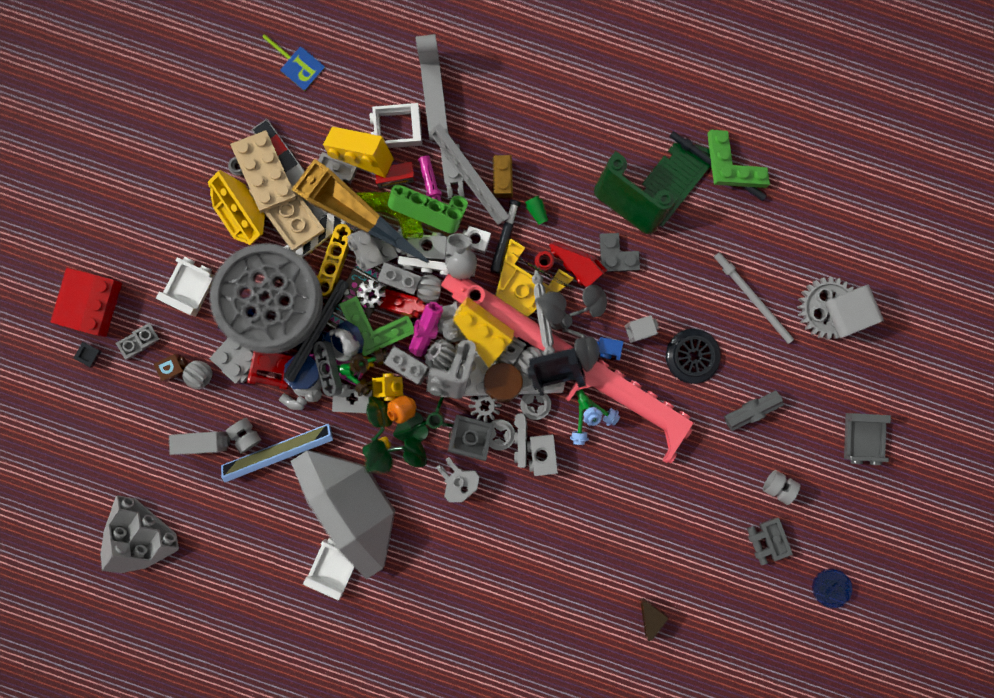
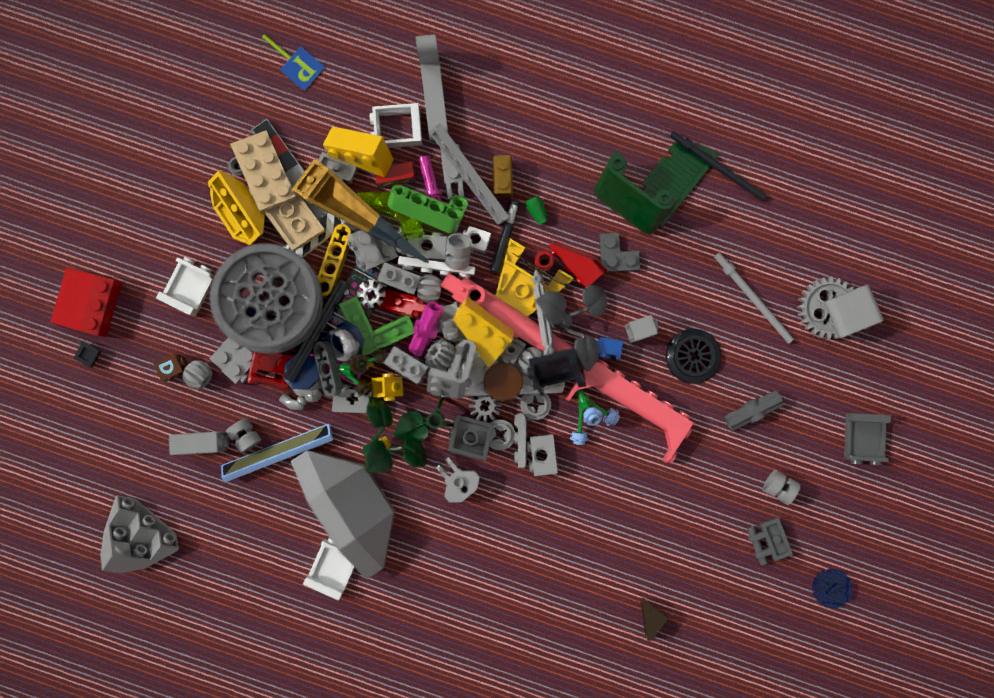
(137, 342): light grey slope -> none
(401, 409): orange head -> none
(462, 265): light grey hair -> none
(728, 174): bright green plate -> none

